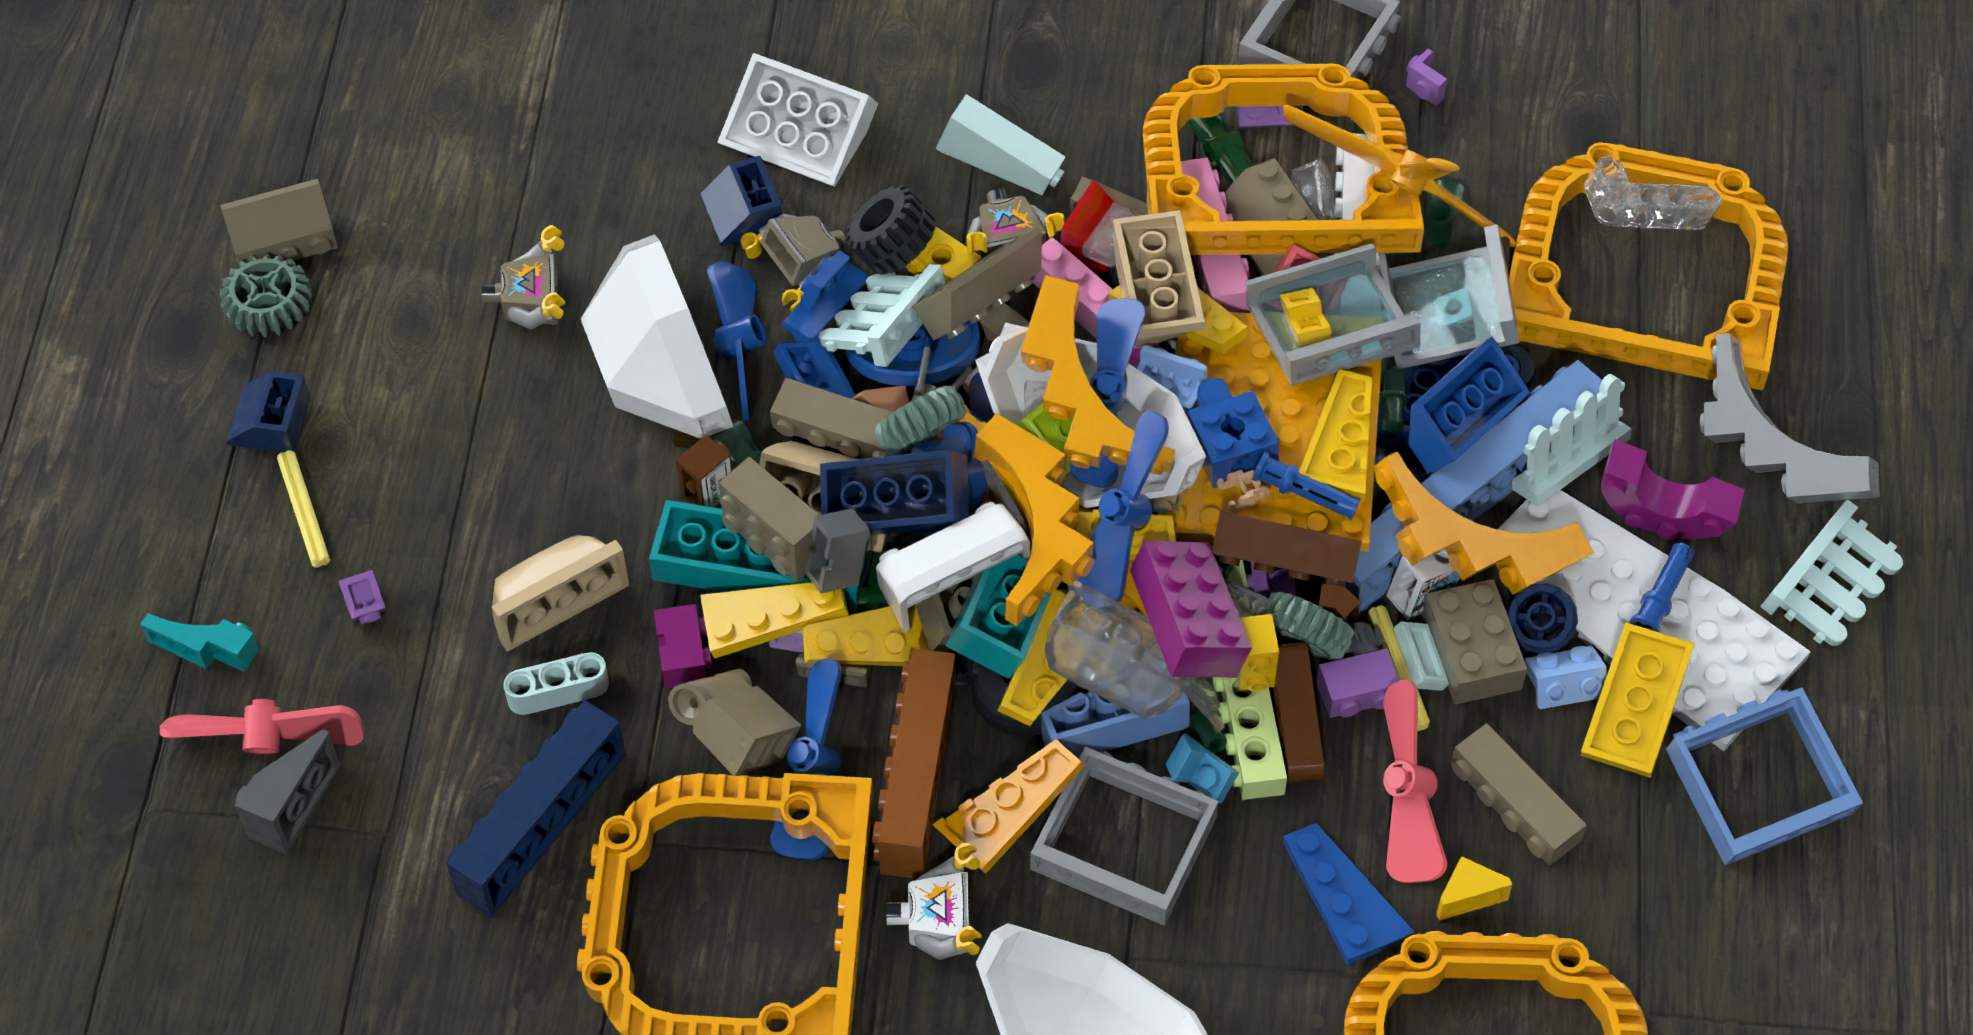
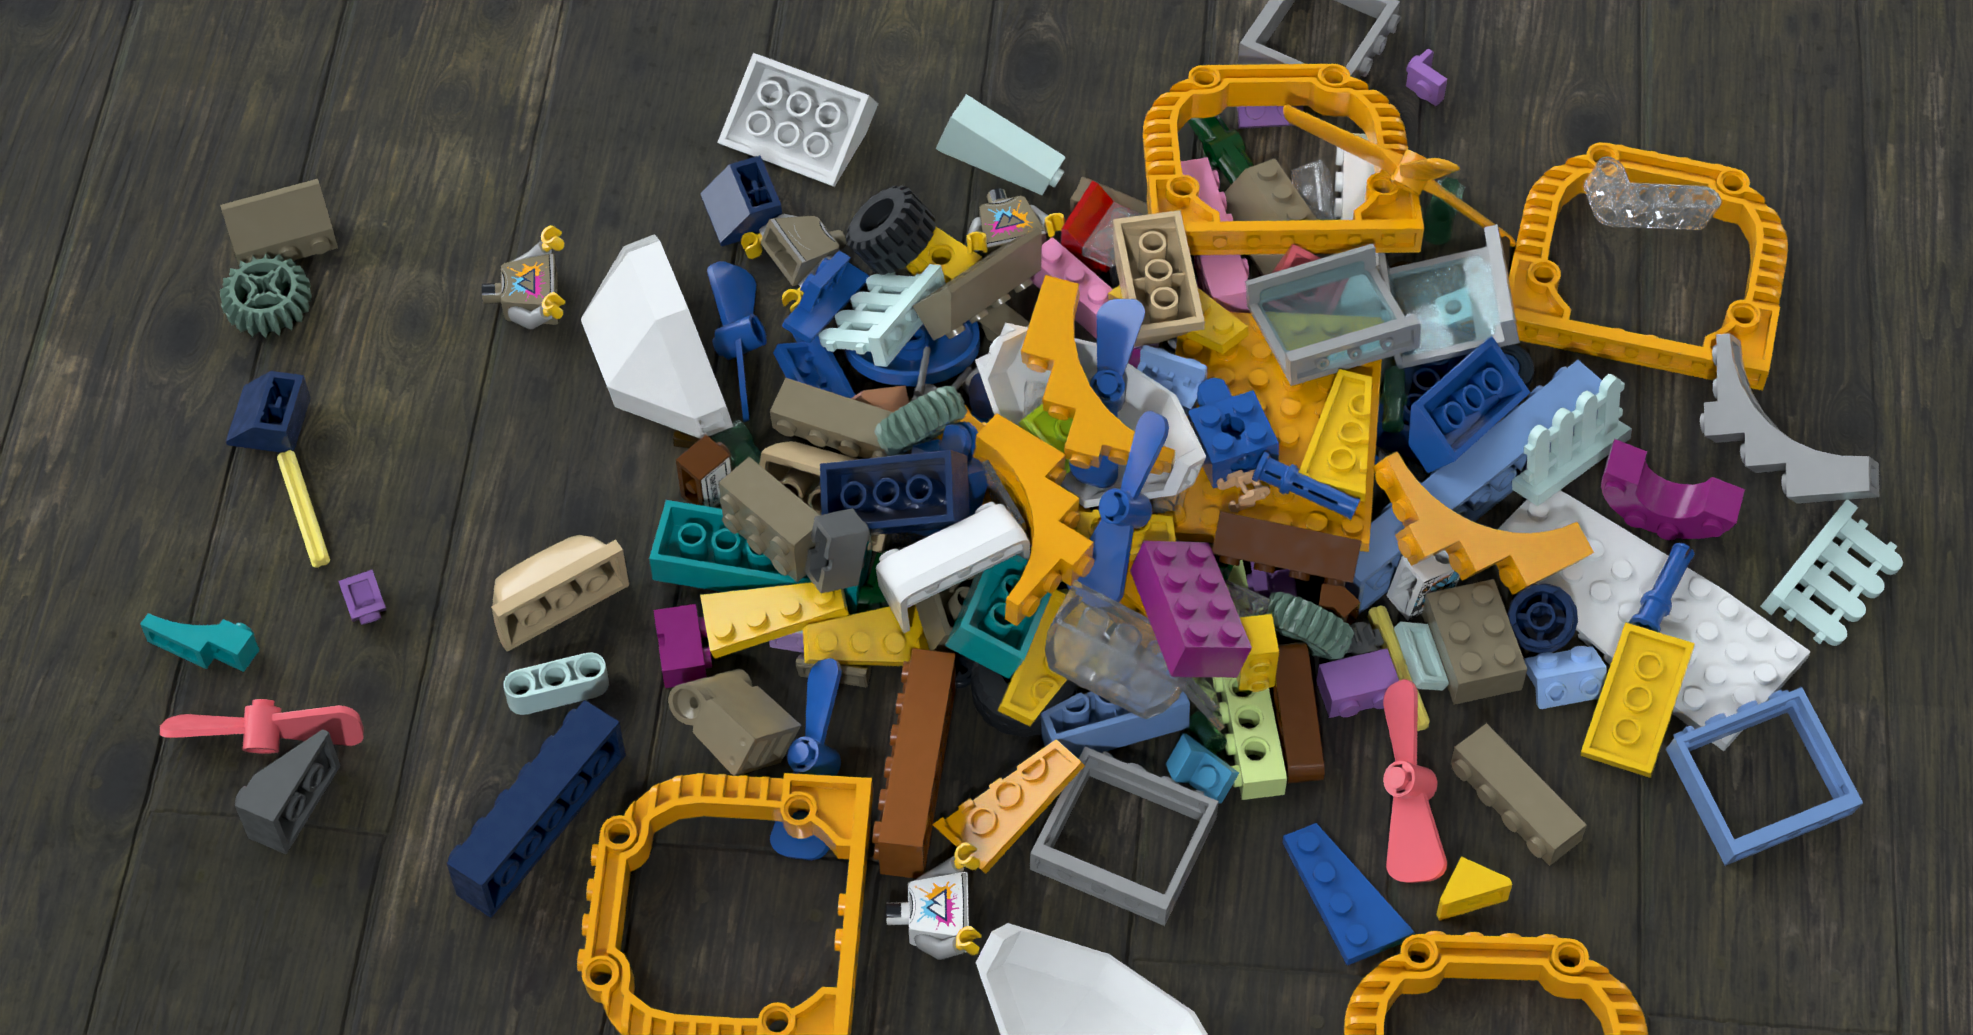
(1305, 316): yellow slope -> none

